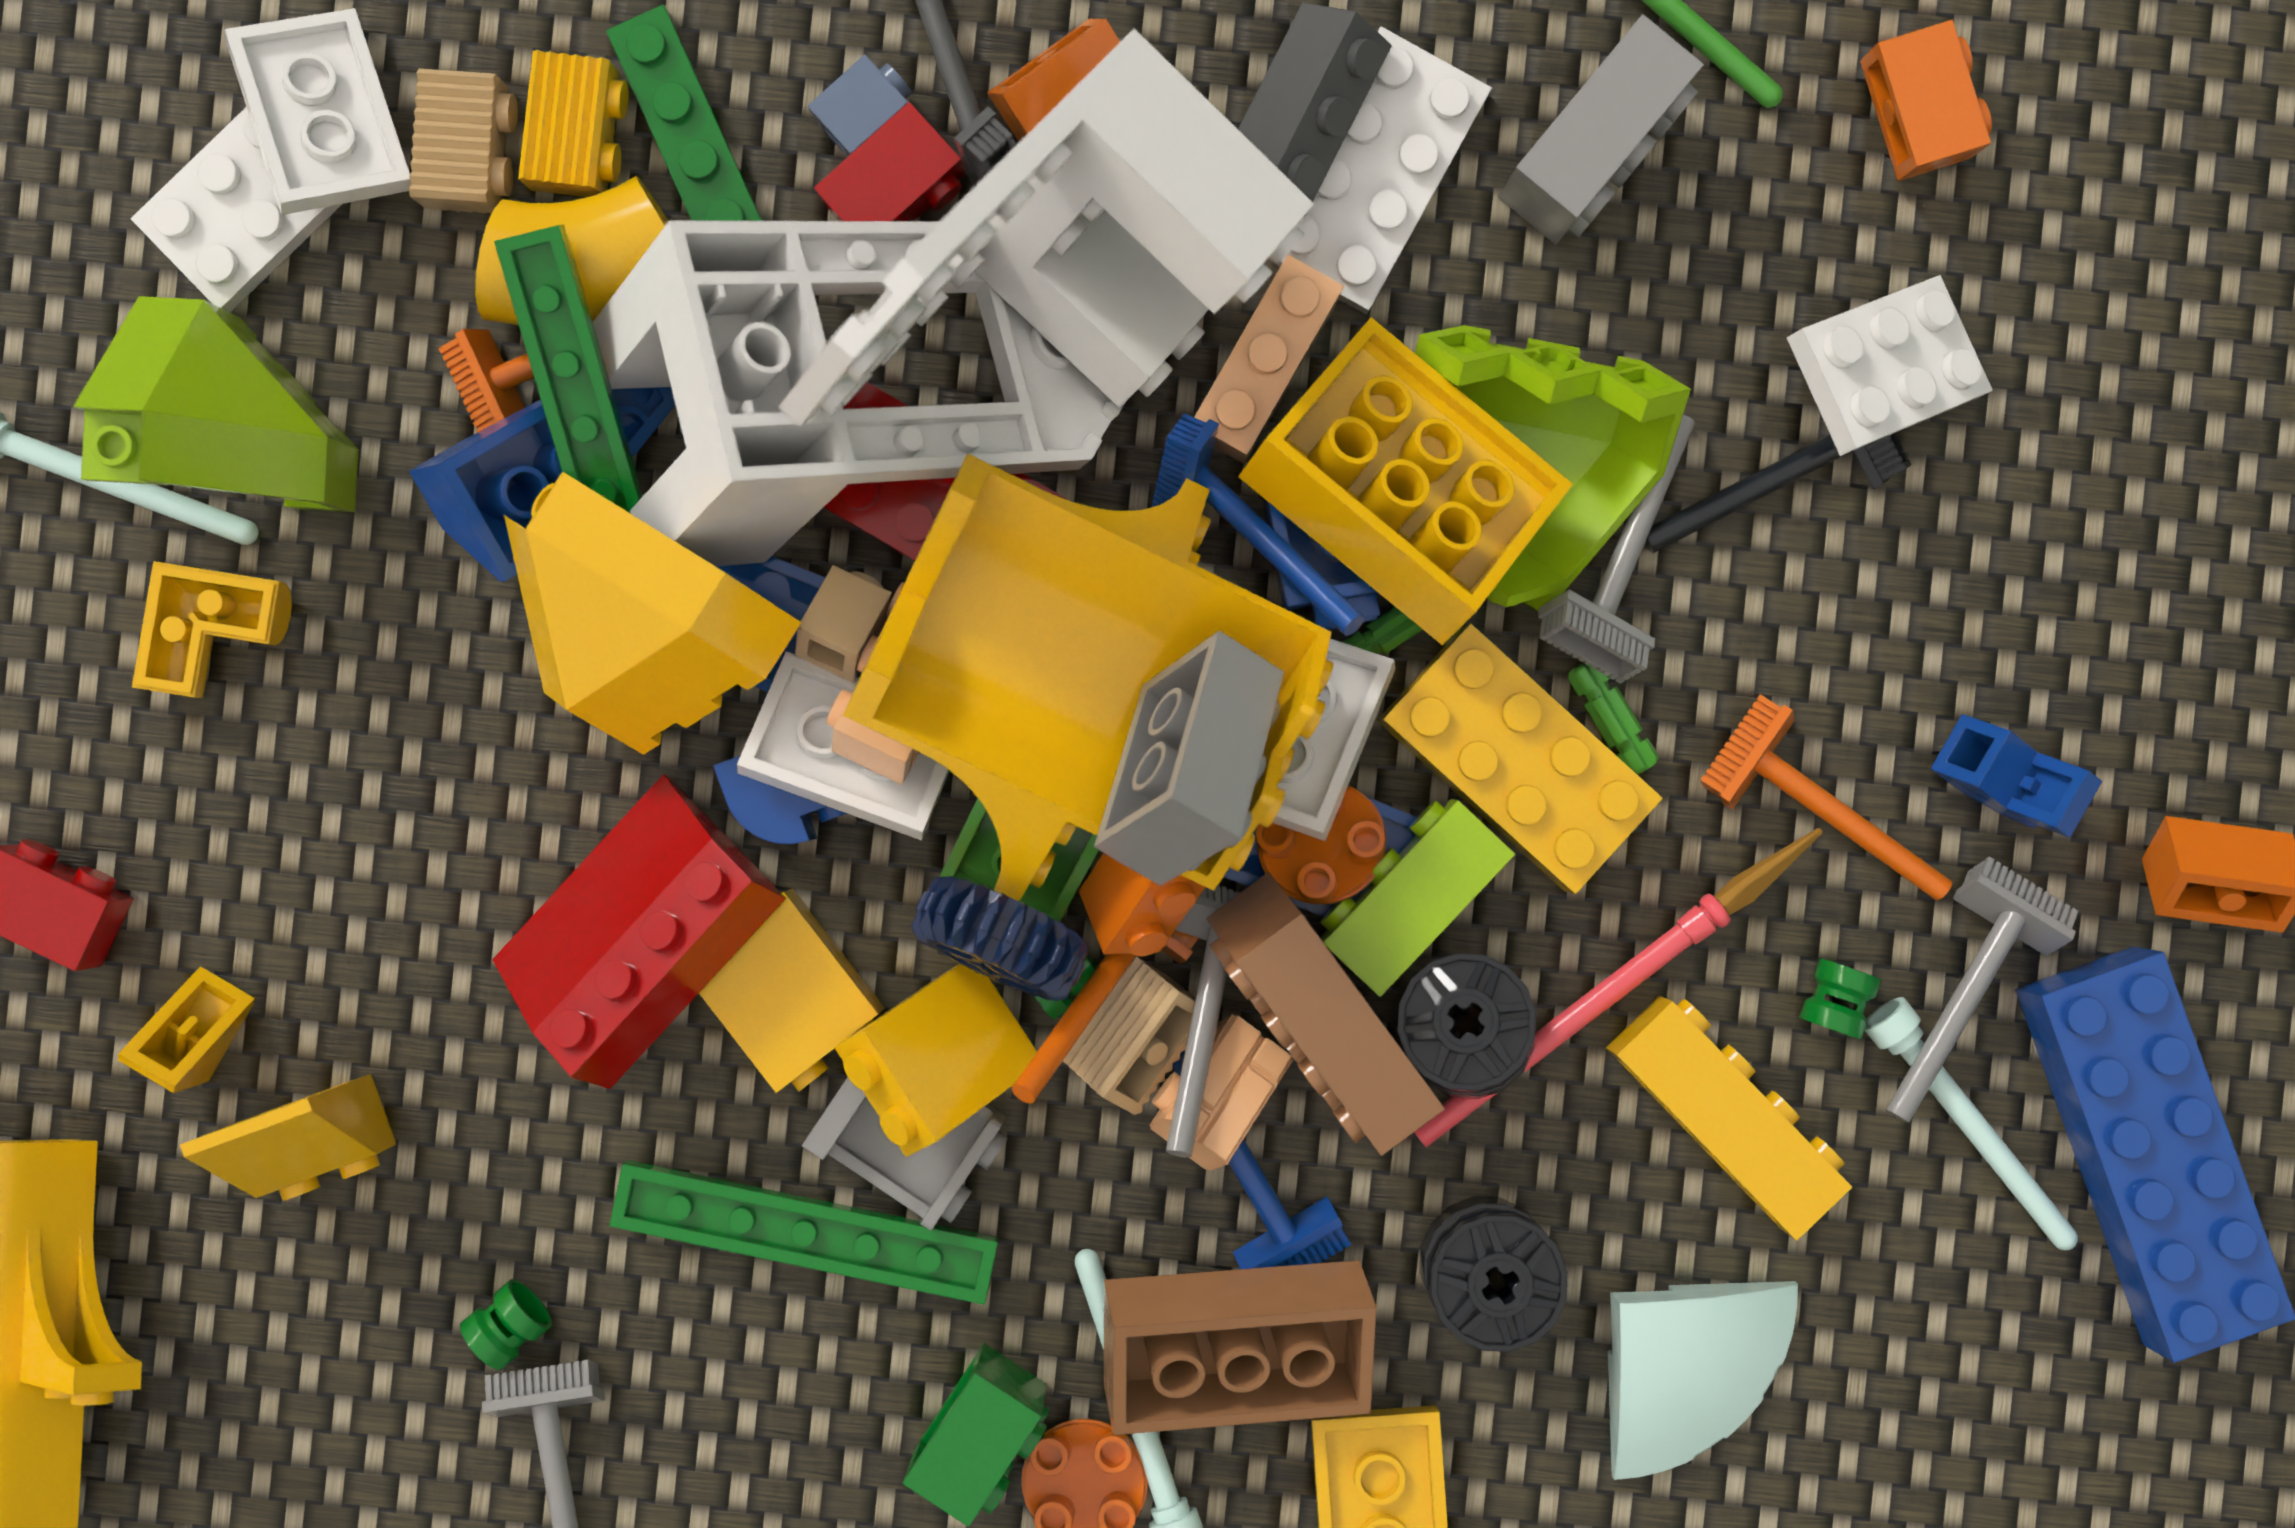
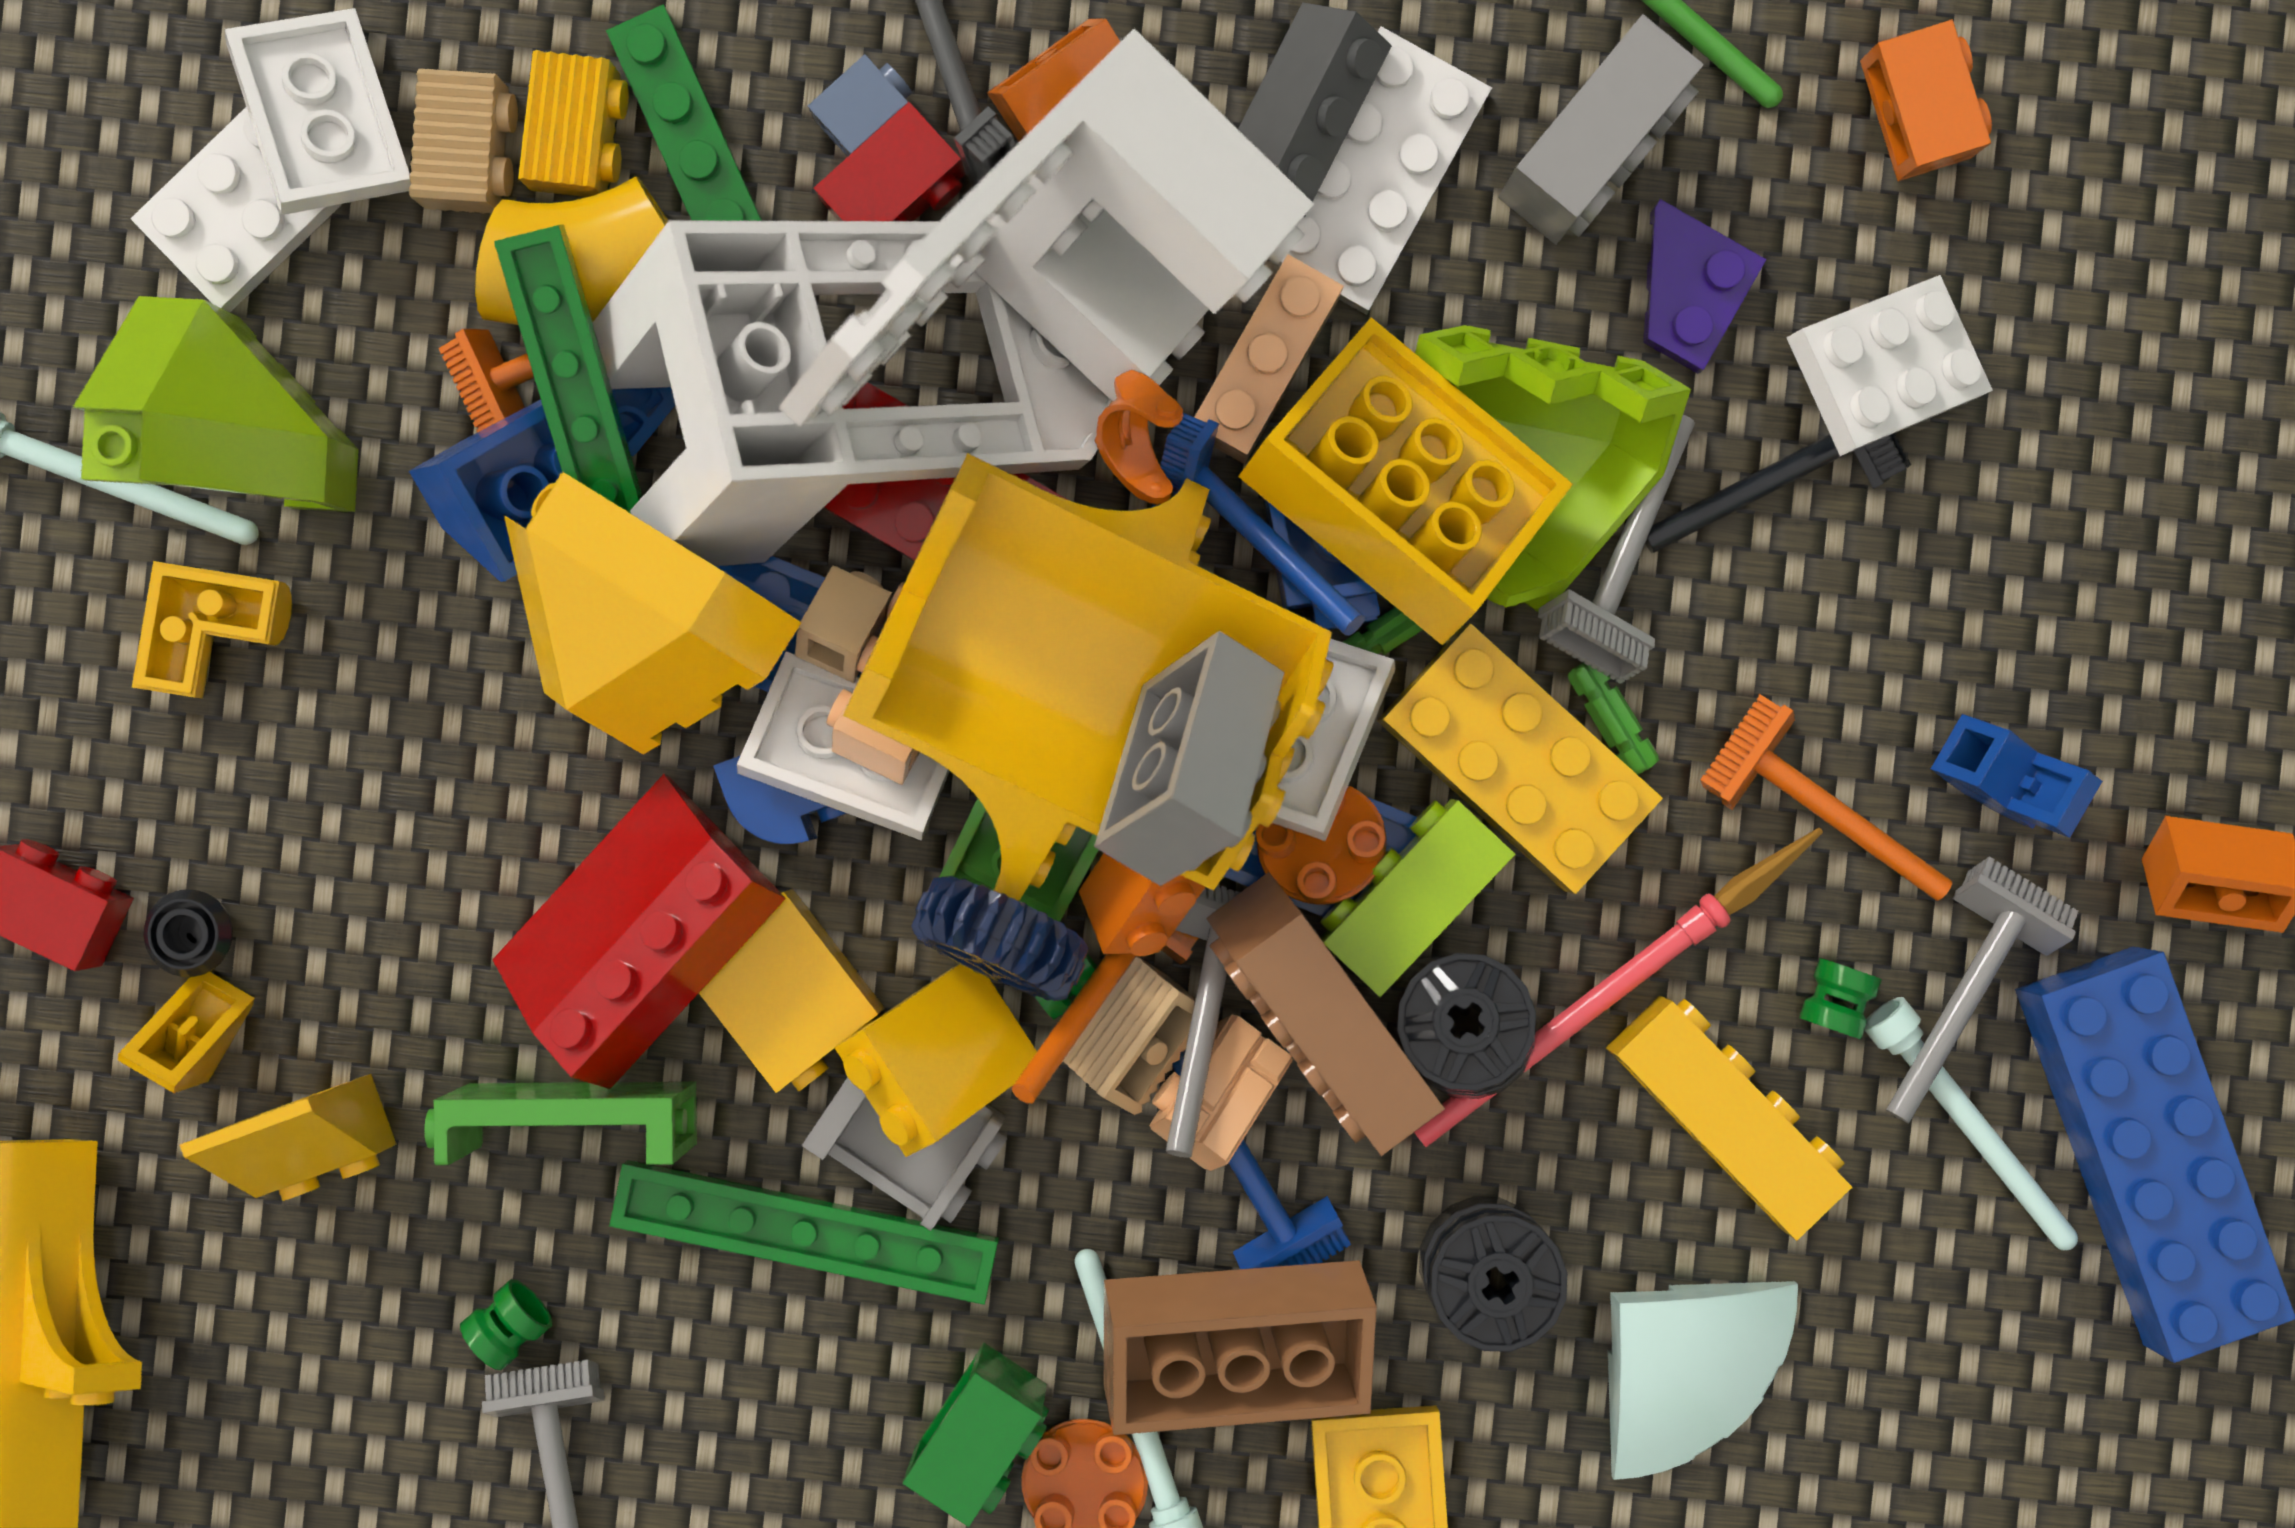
(188, 933): none -> black cone
(664, 1107): none -> bright green panel
(1125, 436): none -> orange helmet
(1693, 286): none -> dark purple wing

